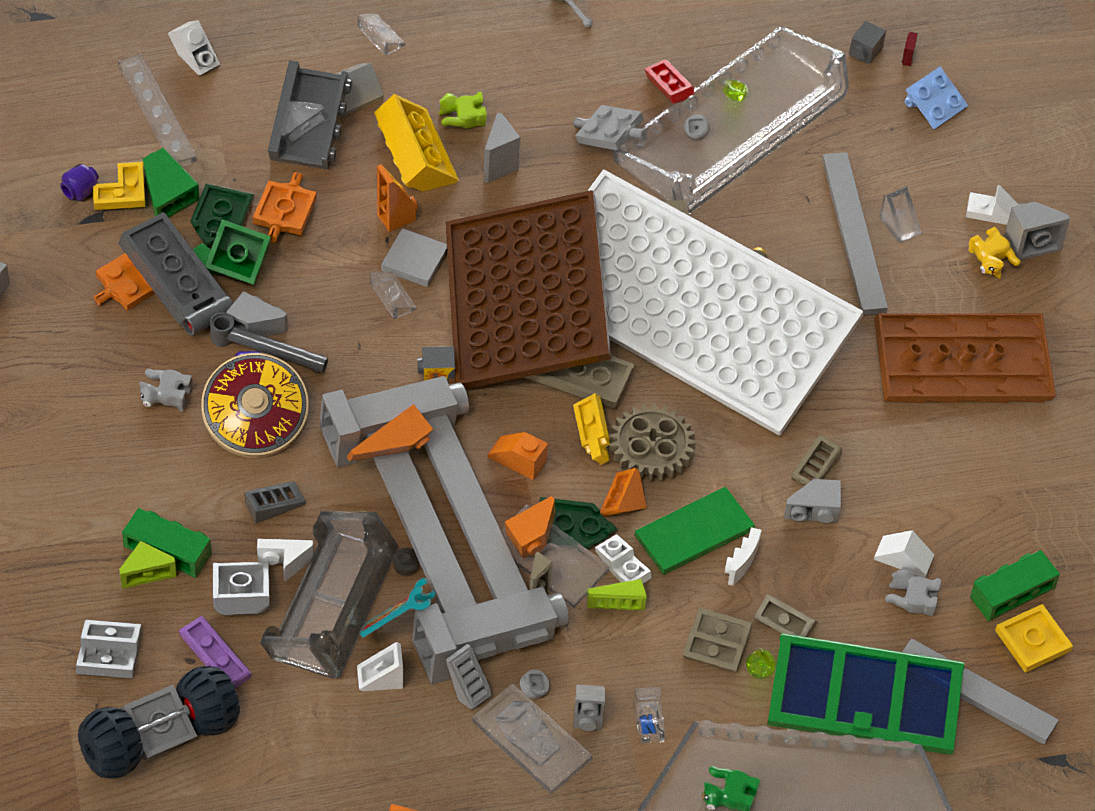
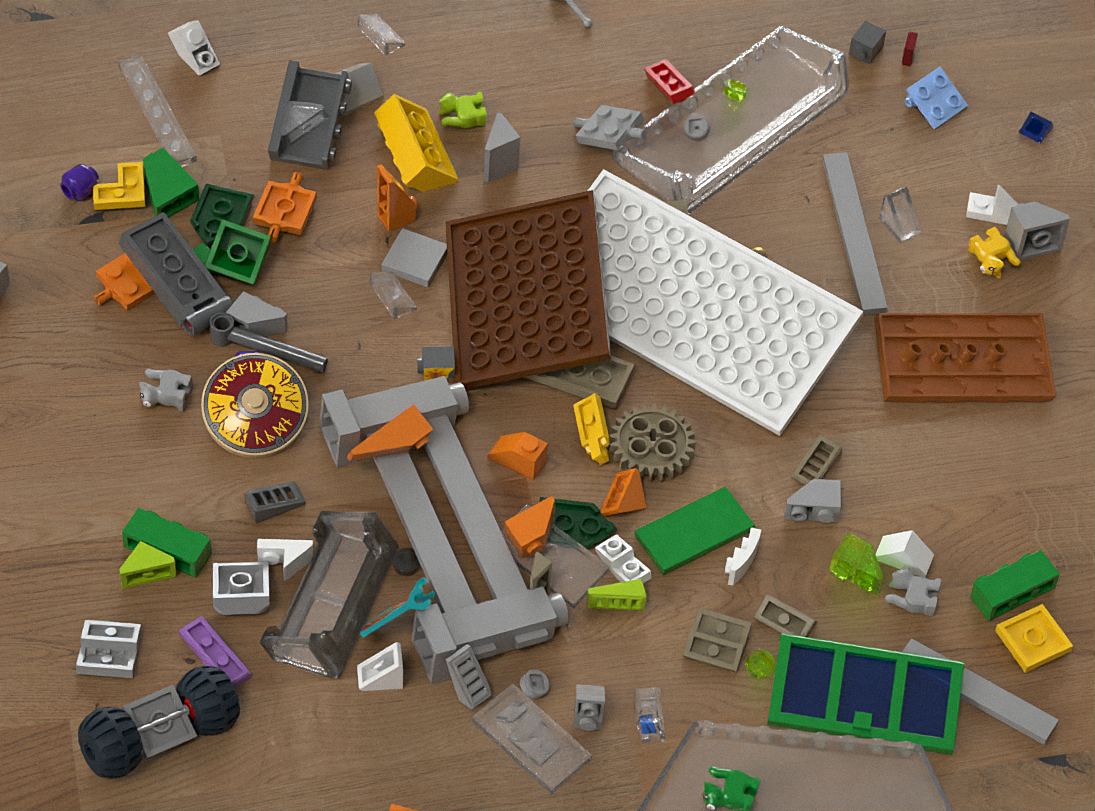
(857, 563): none -> clear neon green slope
(1036, 127): none -> clear blue slope

